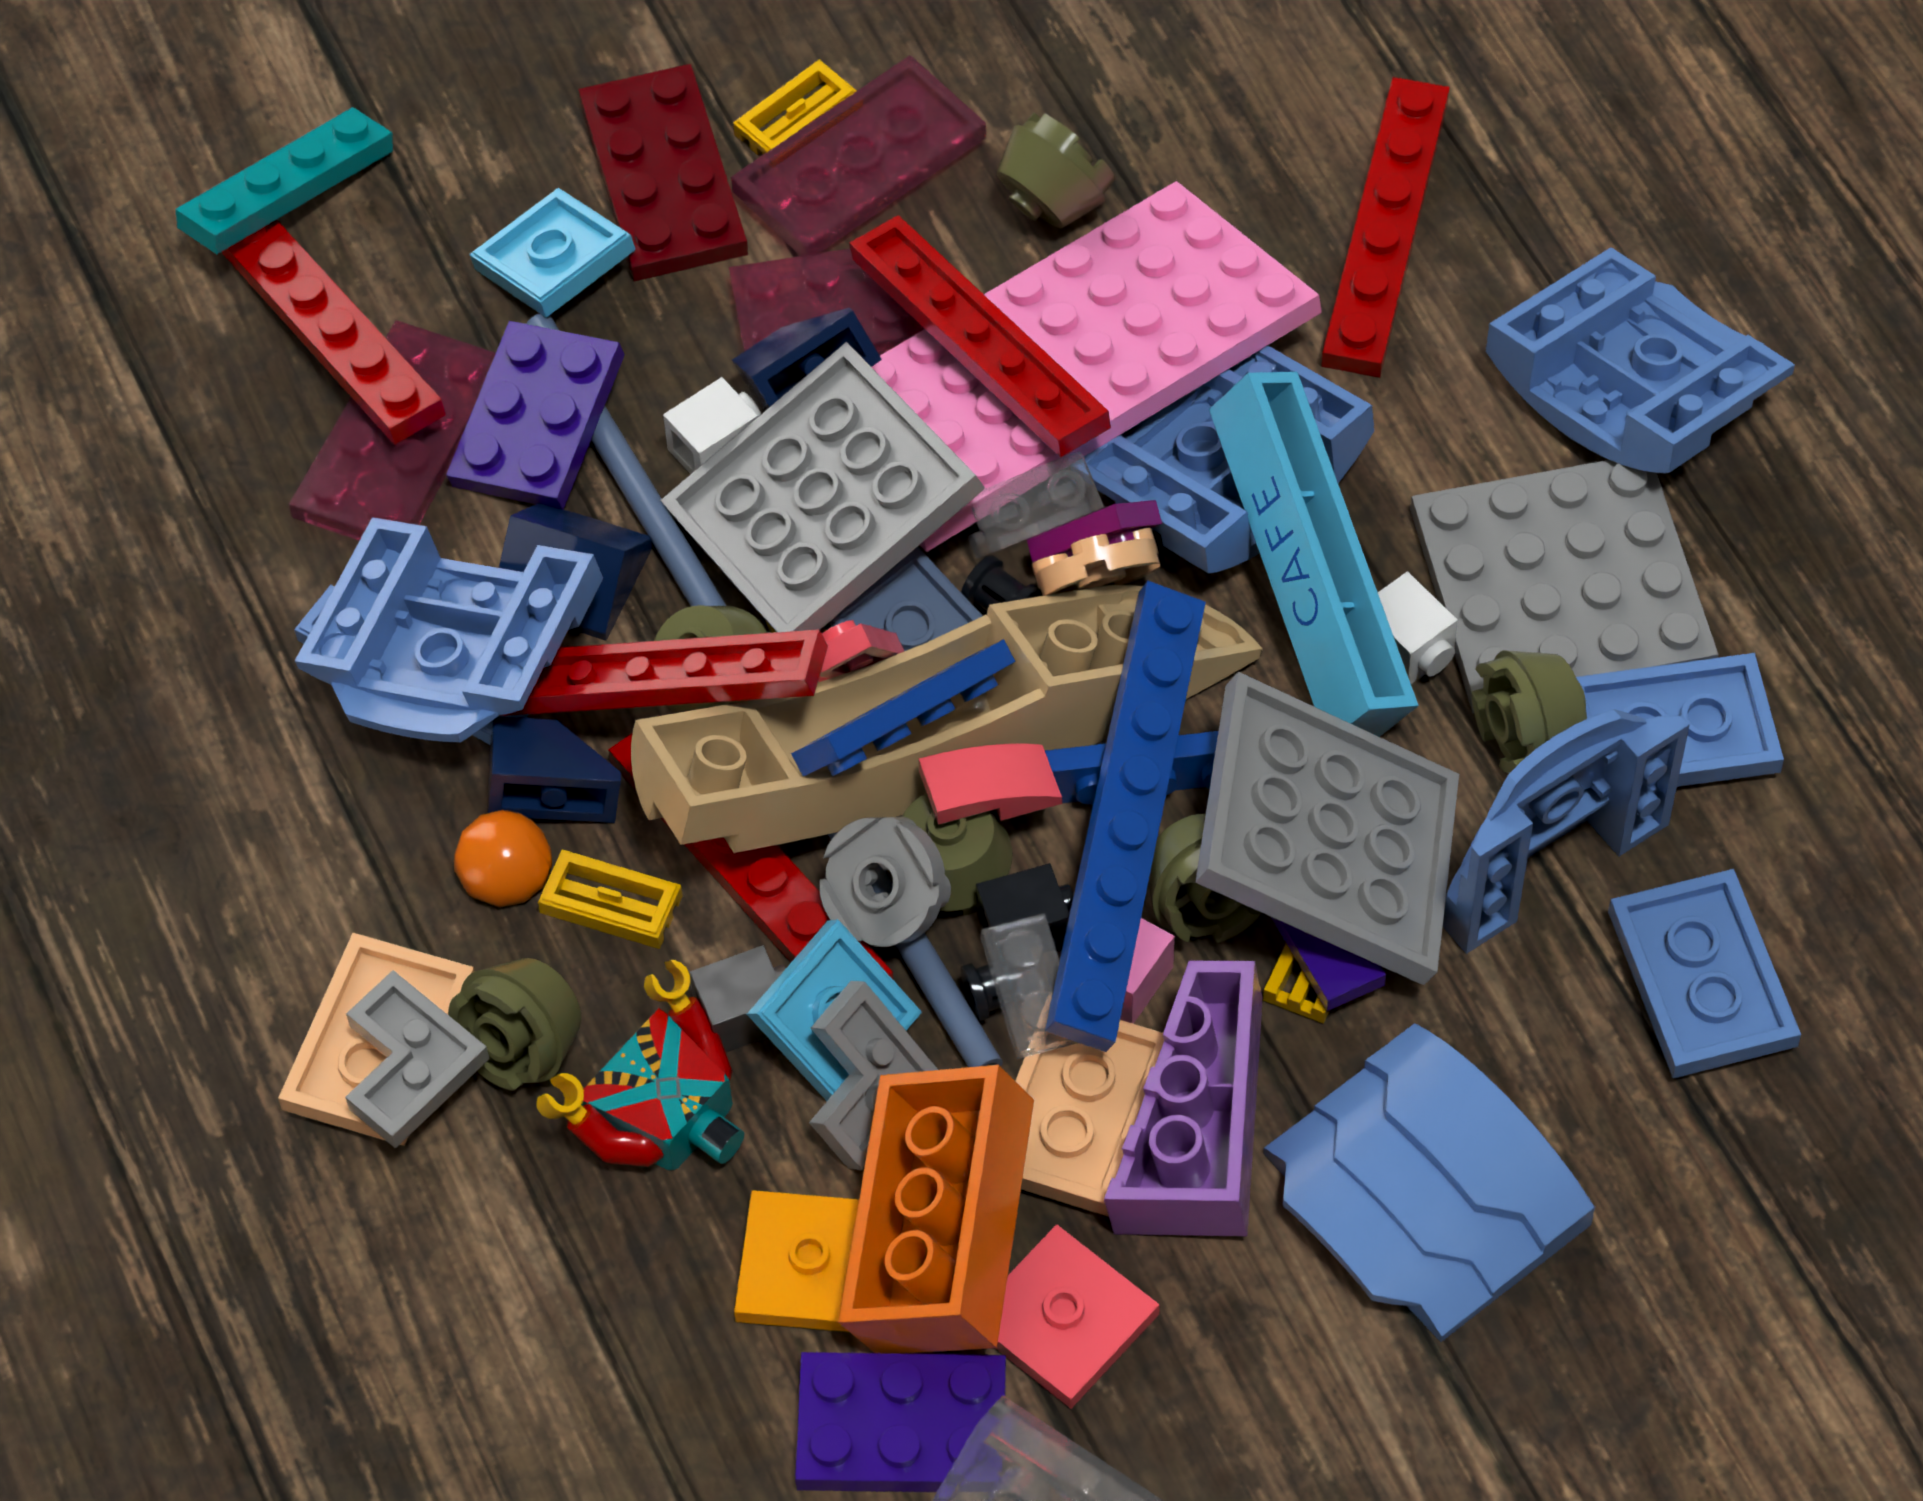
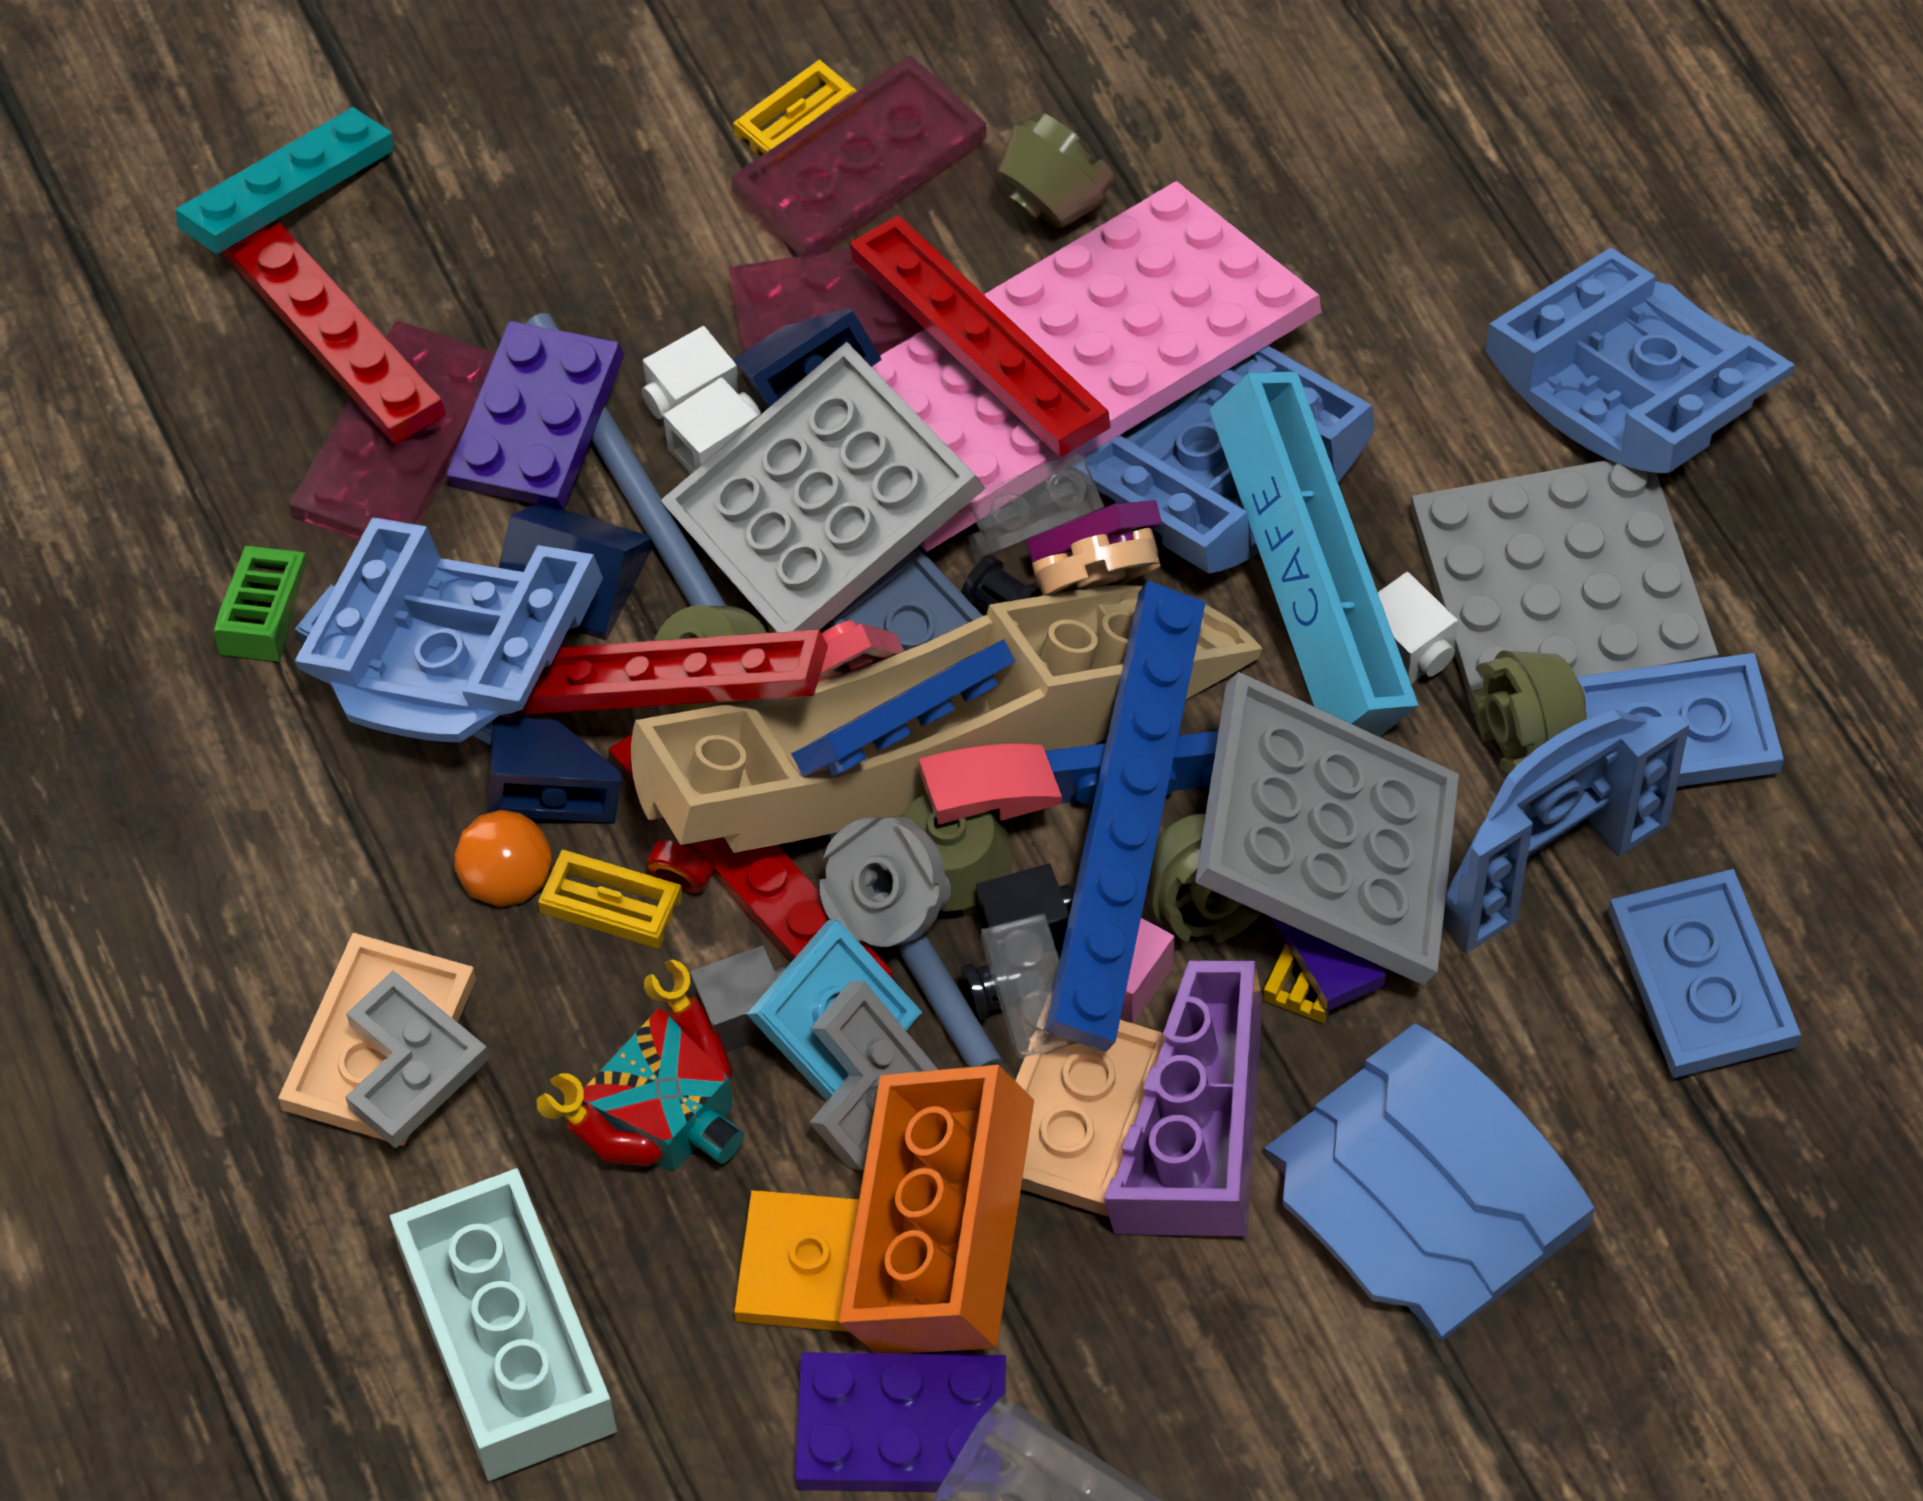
(253, 639): none -> bright green slope
(503, 1324): none -> light aqua brick
(522, 1017): olive cone -> none
(552, 252): medium azure plate -> none
(663, 171): dark red plate -> none
(679, 865): none -> red tile
(684, 370): none -> white brick
(1069, 1316): coral plate -> none
(1385, 228): red plate -> none

